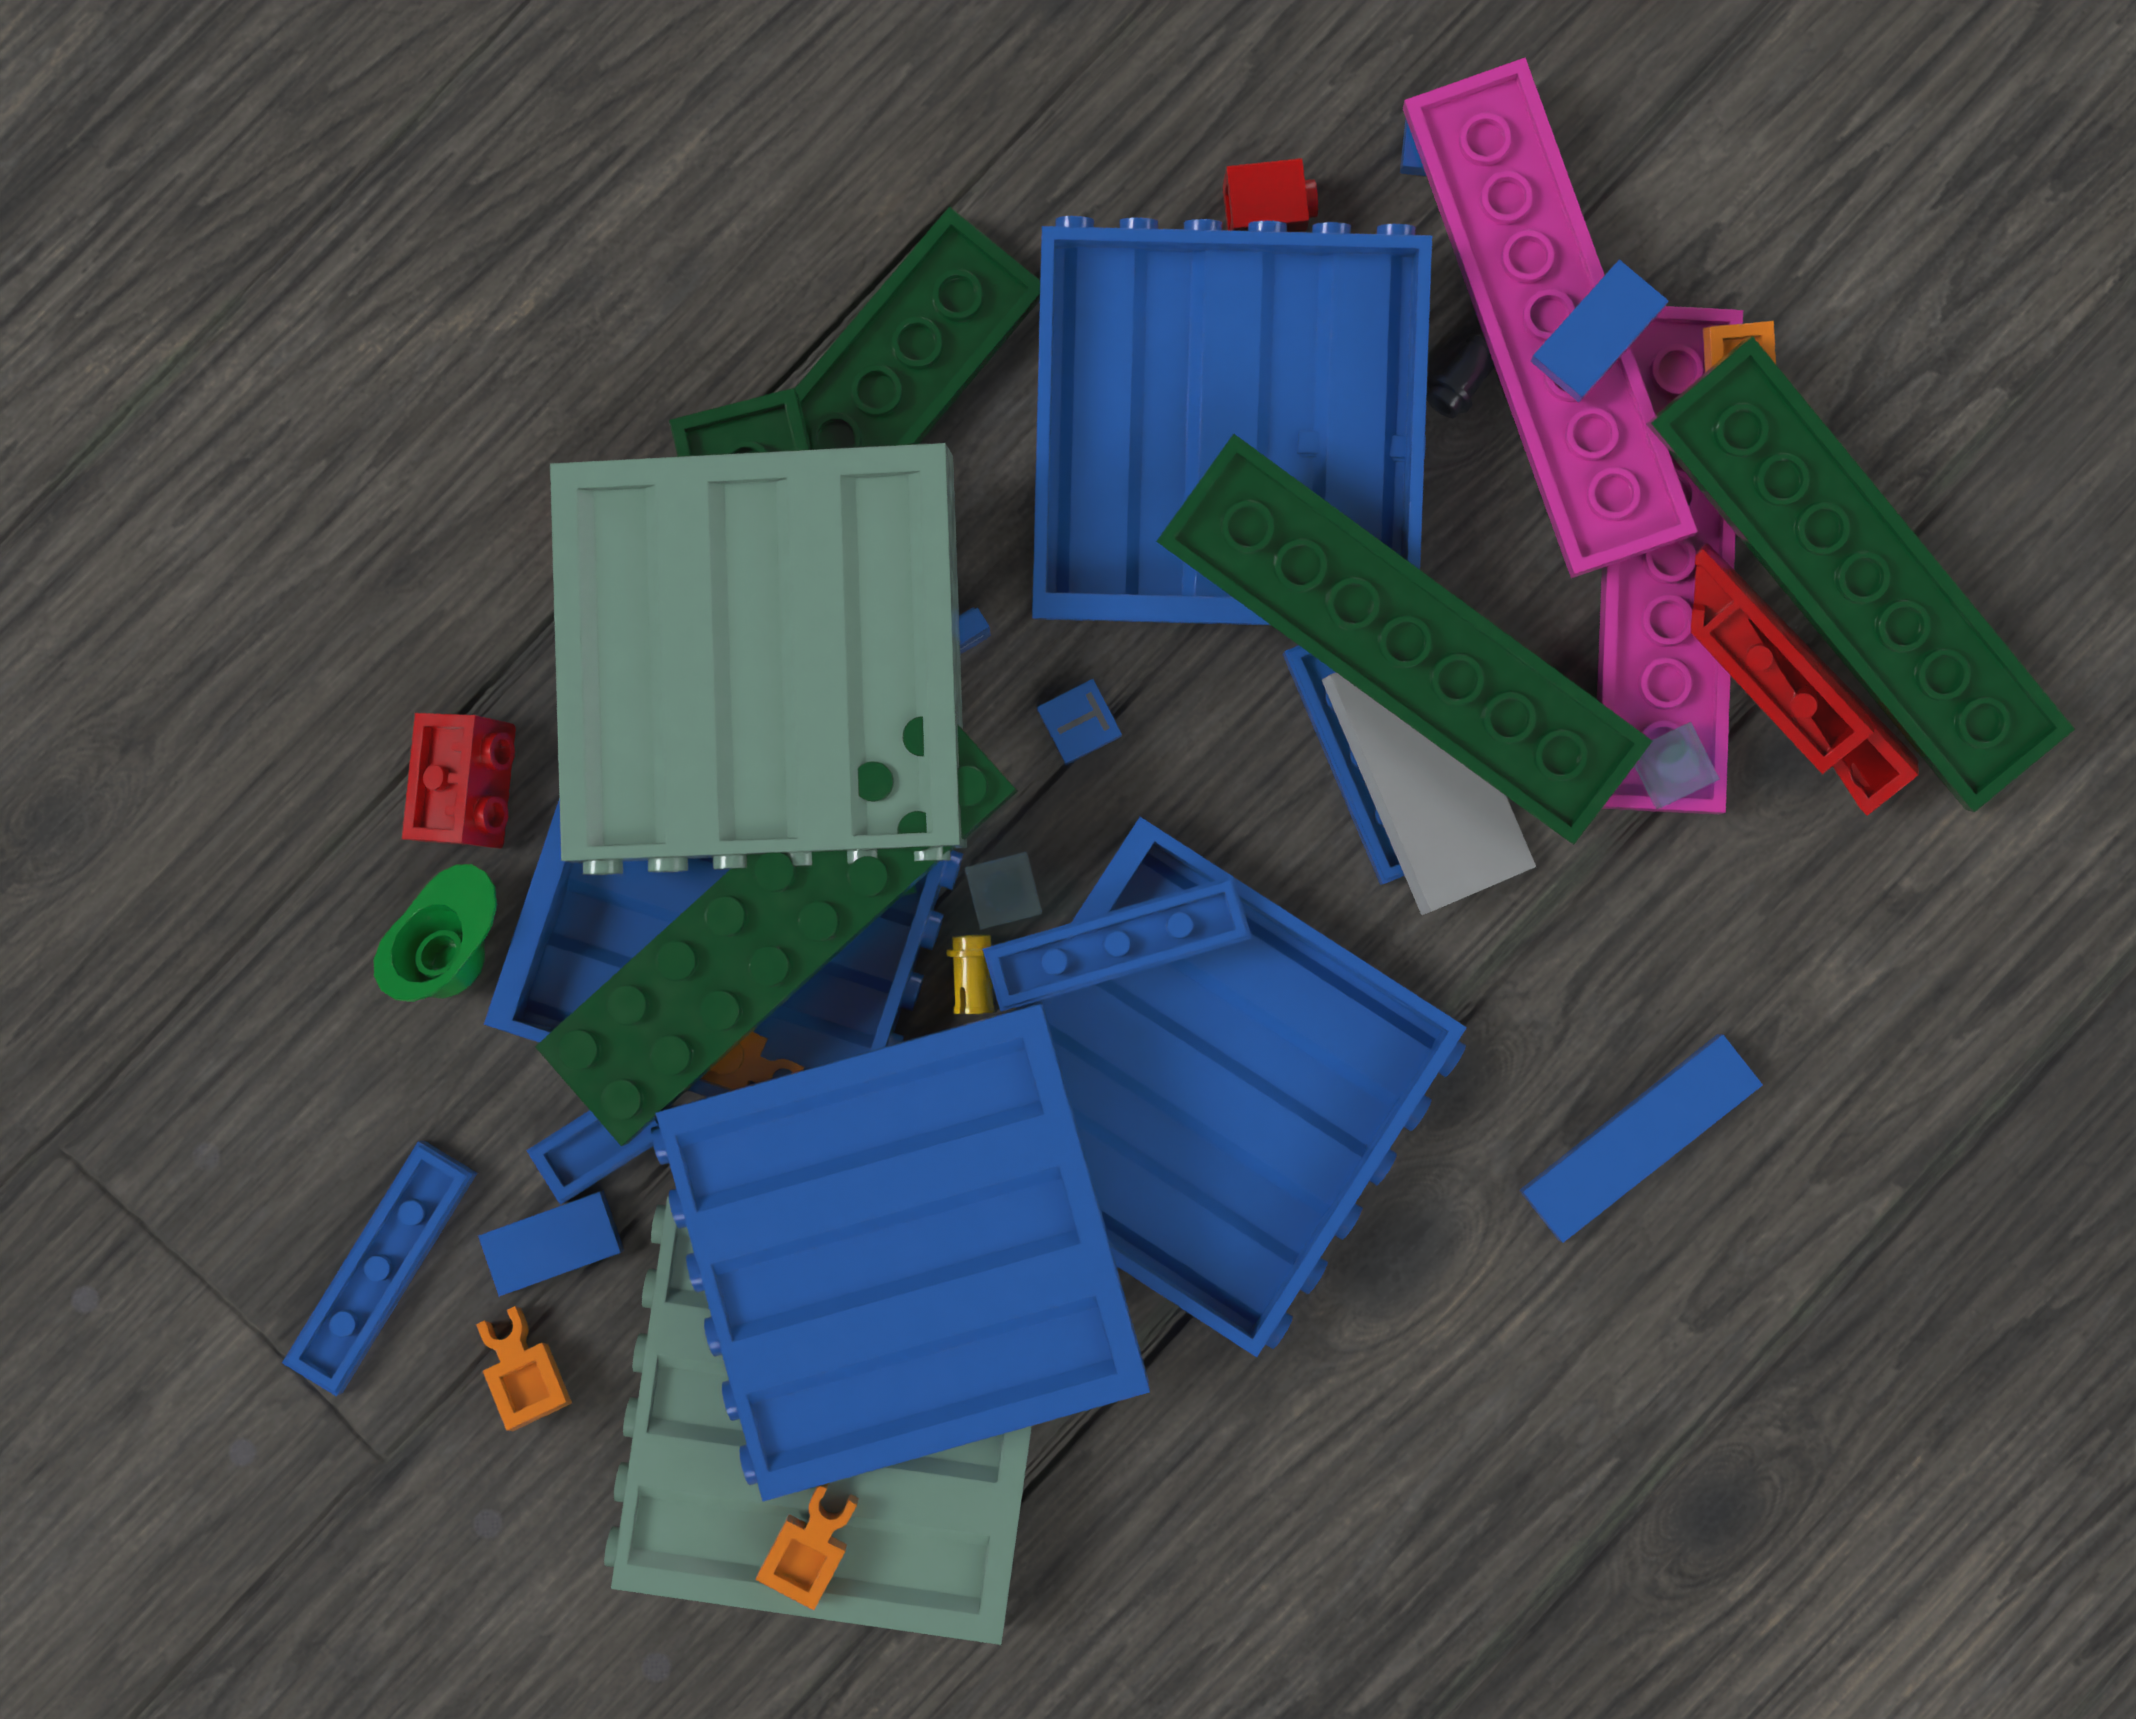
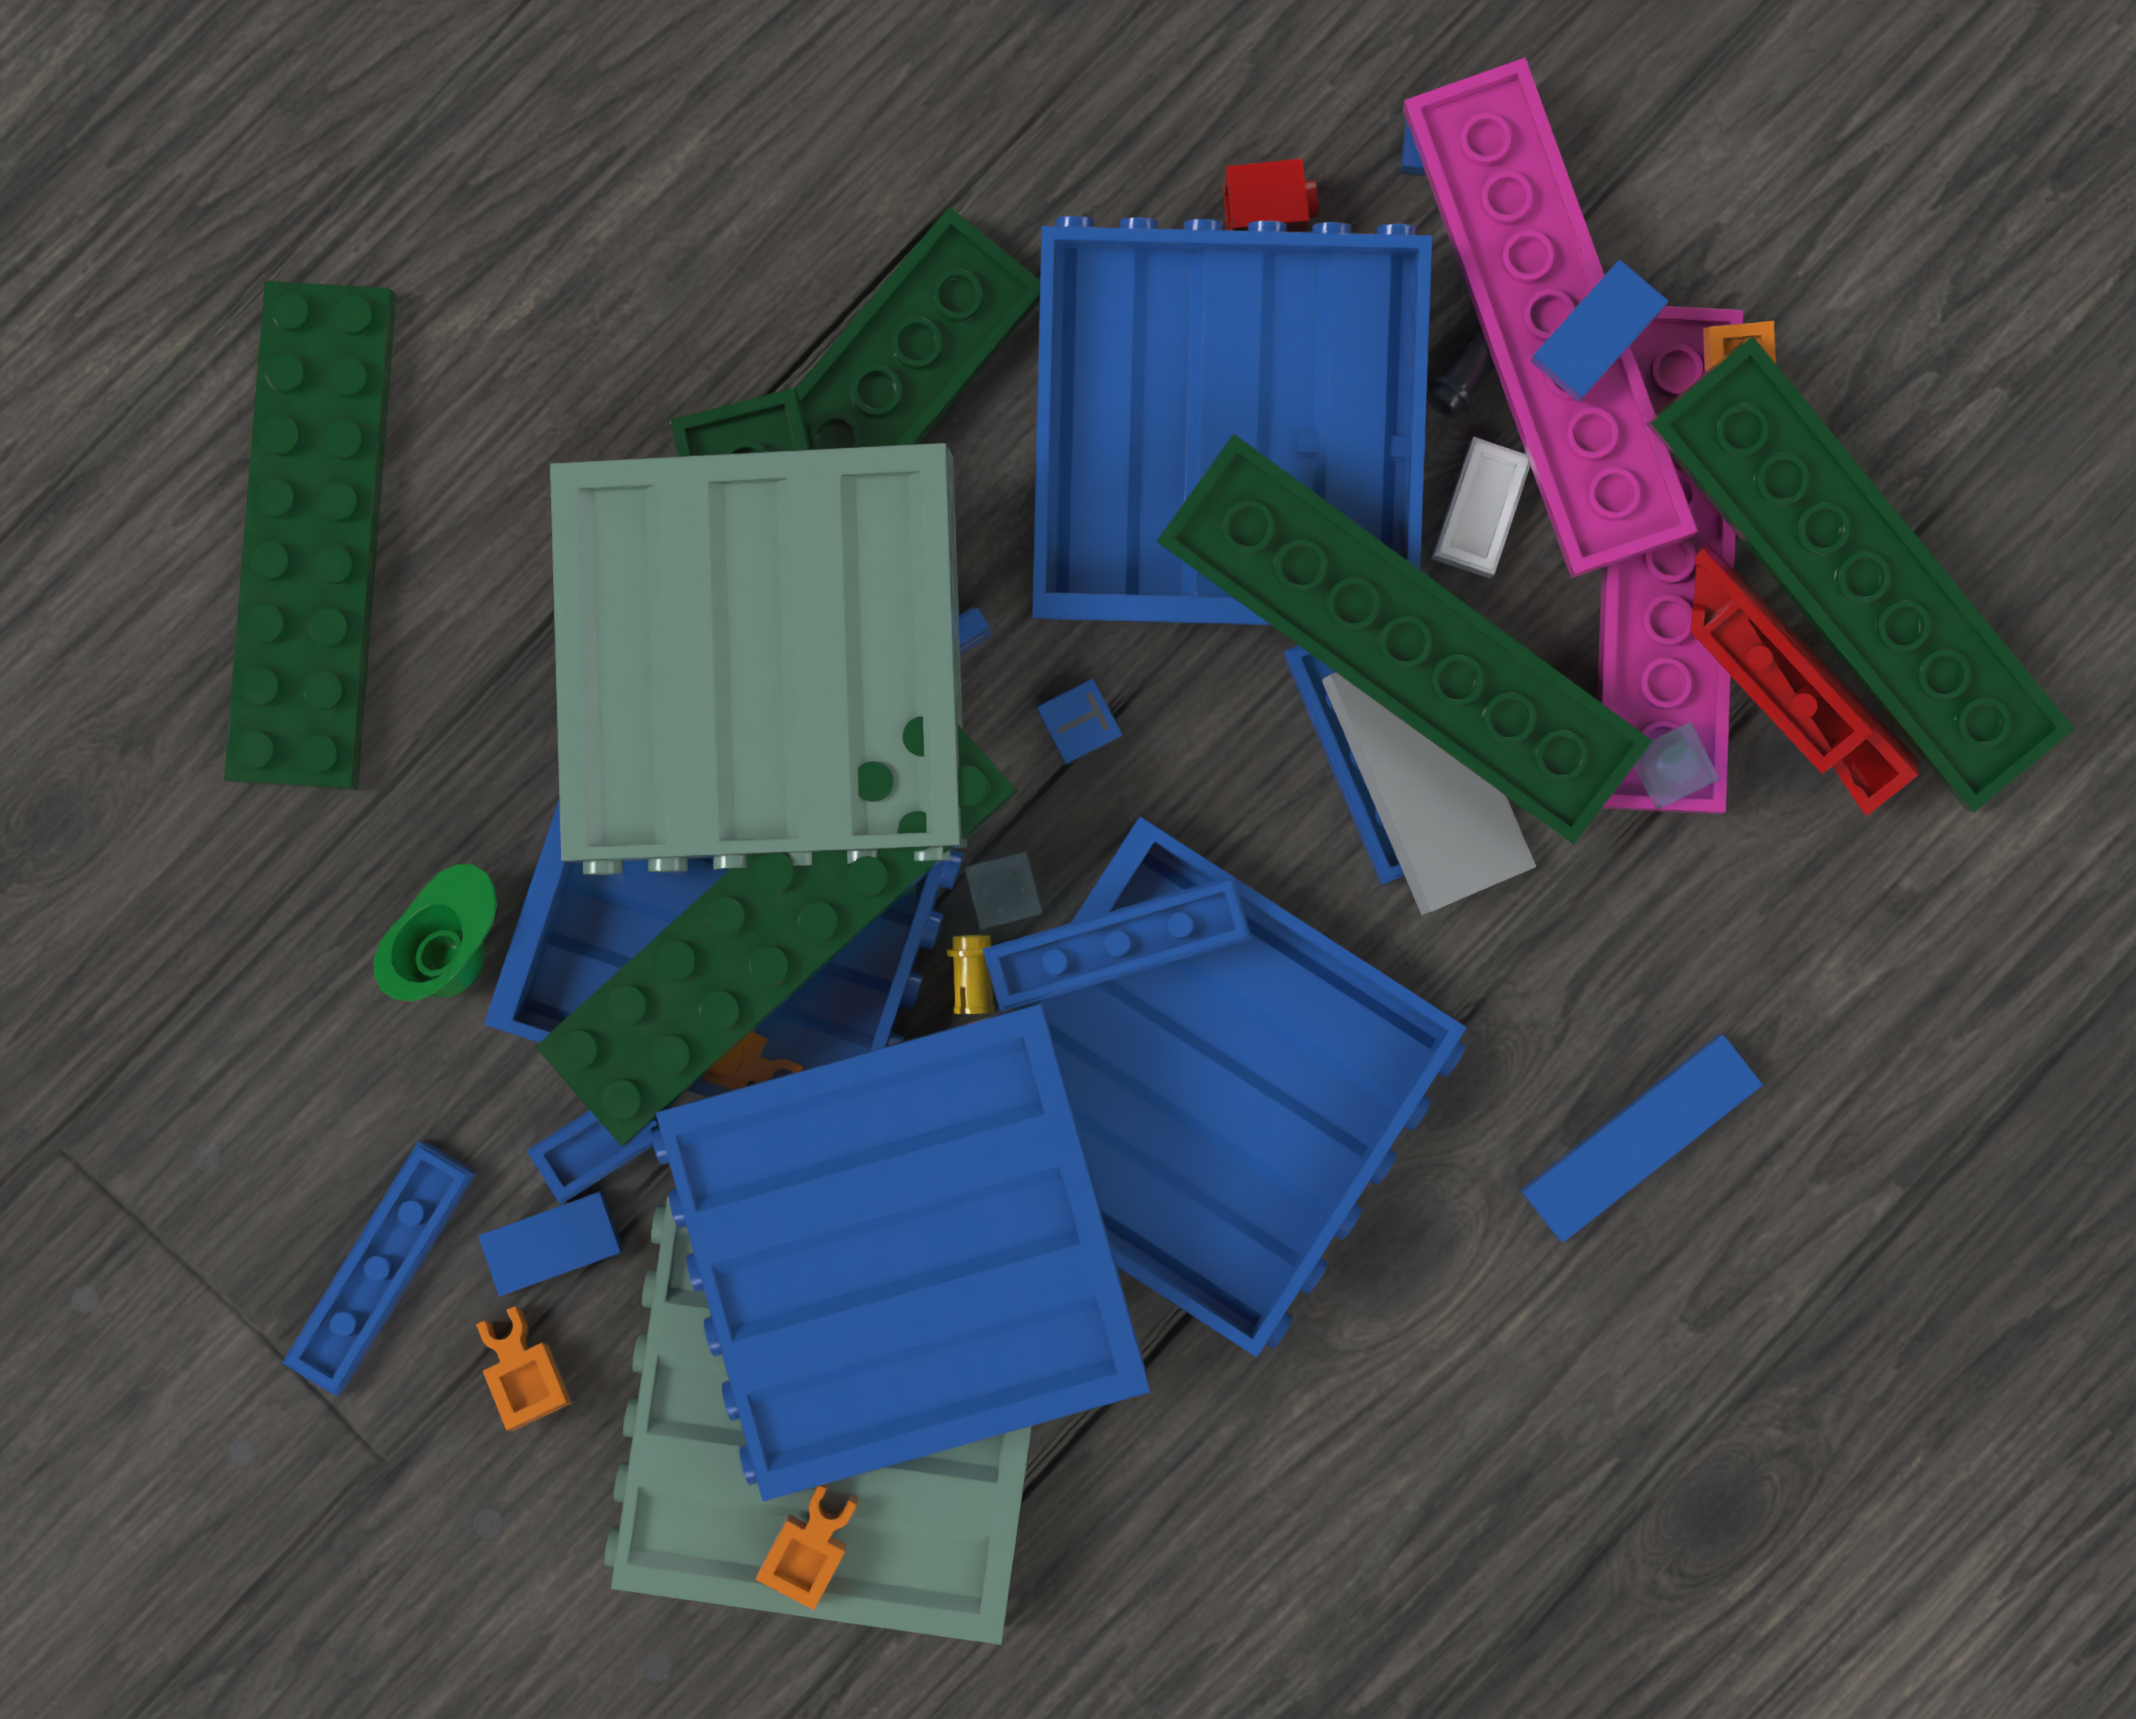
(310, 536): none -> dark green plate
(459, 780): red bracket -> none
(1481, 508): none -> white tile

